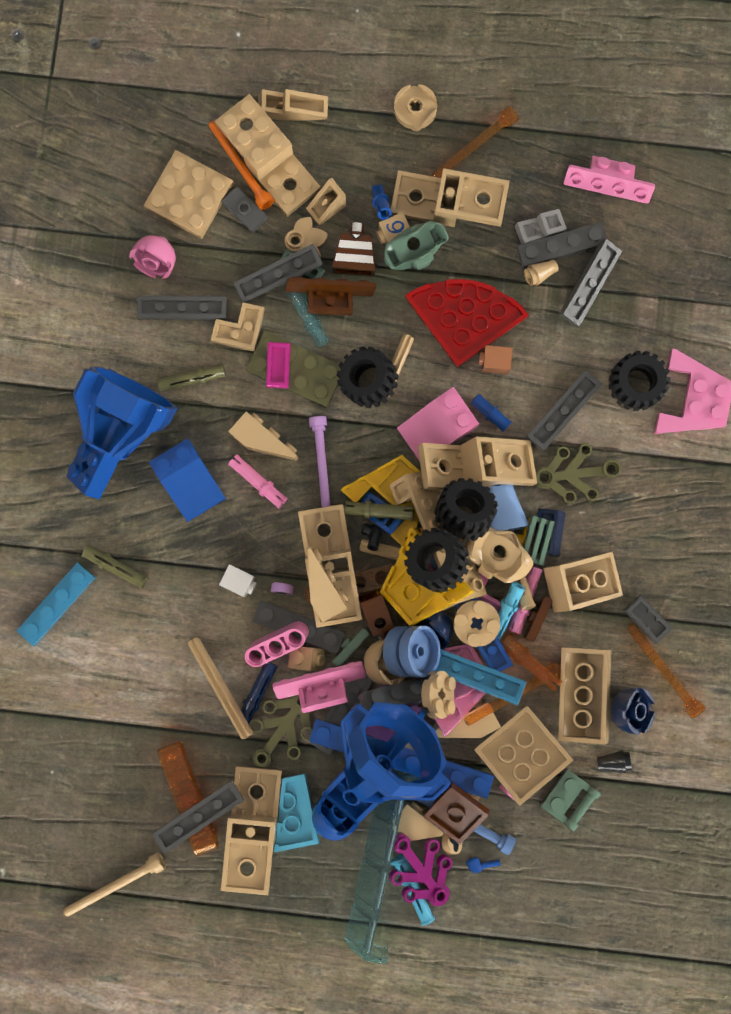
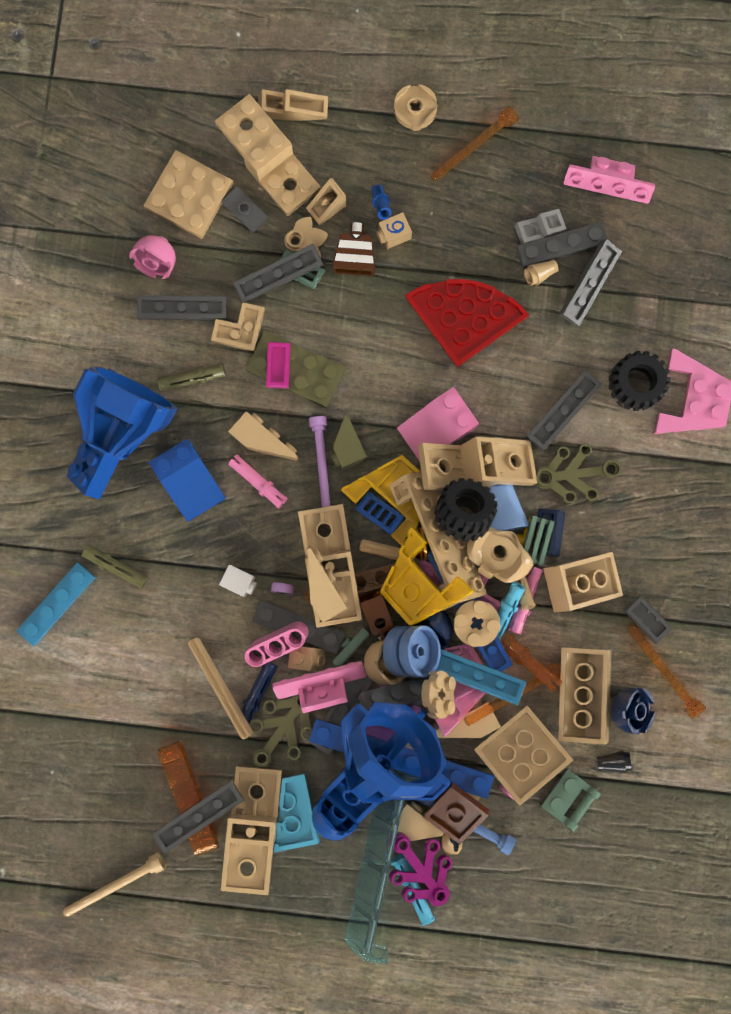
(263, 198): orange piece -> none
(311, 323): clear light blue pin -> none
(330, 296): reddish brown bracket -> none
(347, 446): none -> olive slope
(353, 368): black tyre -> none
(374, 535): black arm -> none
(379, 510): olive pin -> none
(402, 352): tan axle -> none
(421, 553): black tyre -> none
(430, 237): sand green piece -> none
(450, 197): tan bracket -> none
(475, 866): blue hand -> none
(490, 412): blue axle -> none
(495, 359): nougat brick -> none
(537, 618): reddish brown plate -> none

